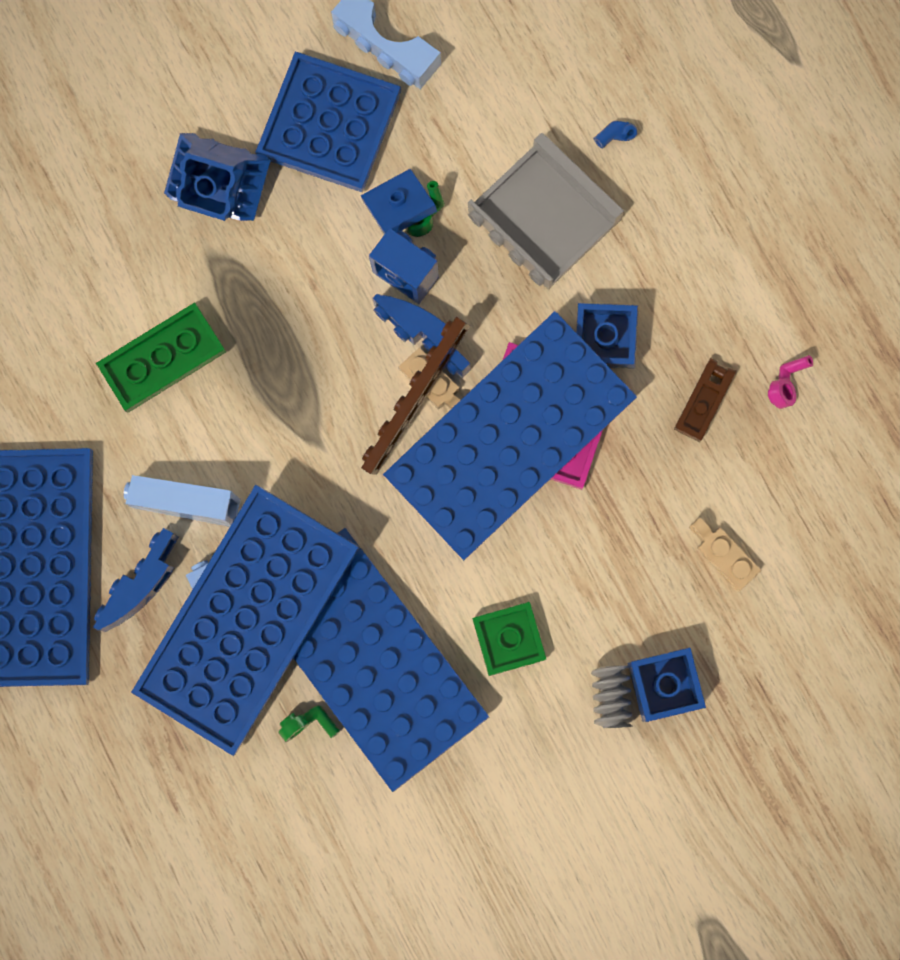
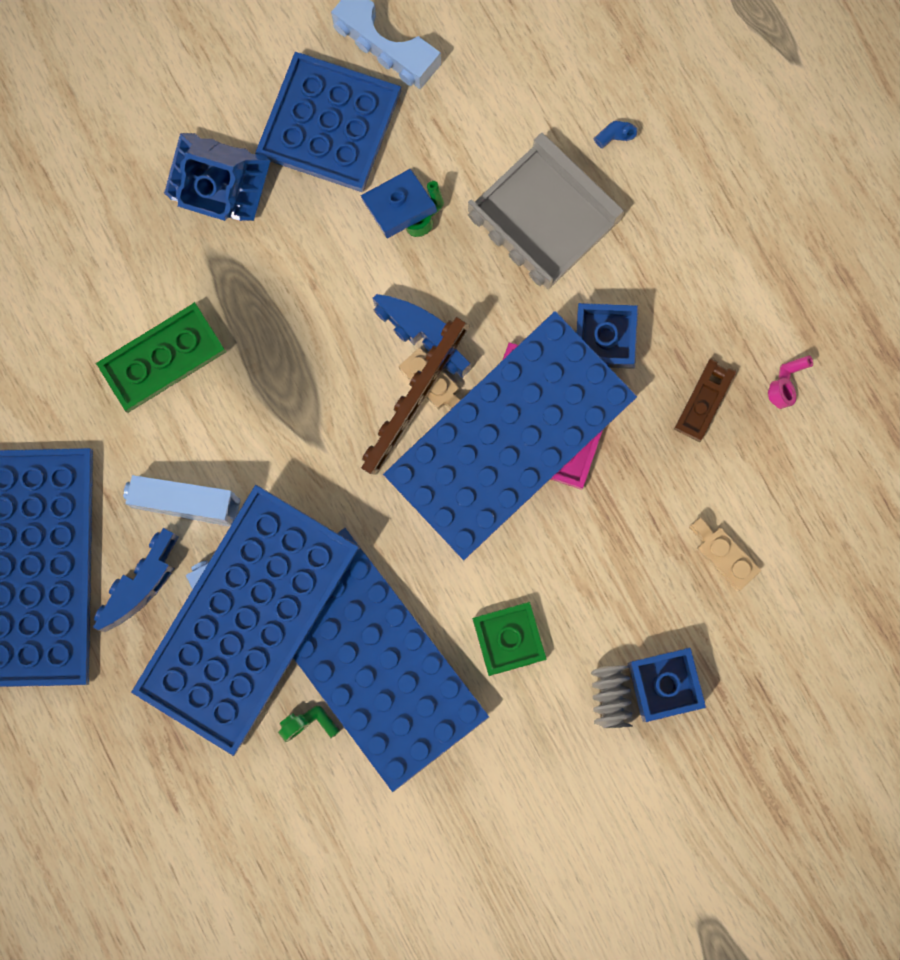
(404, 265): blue brick -> none

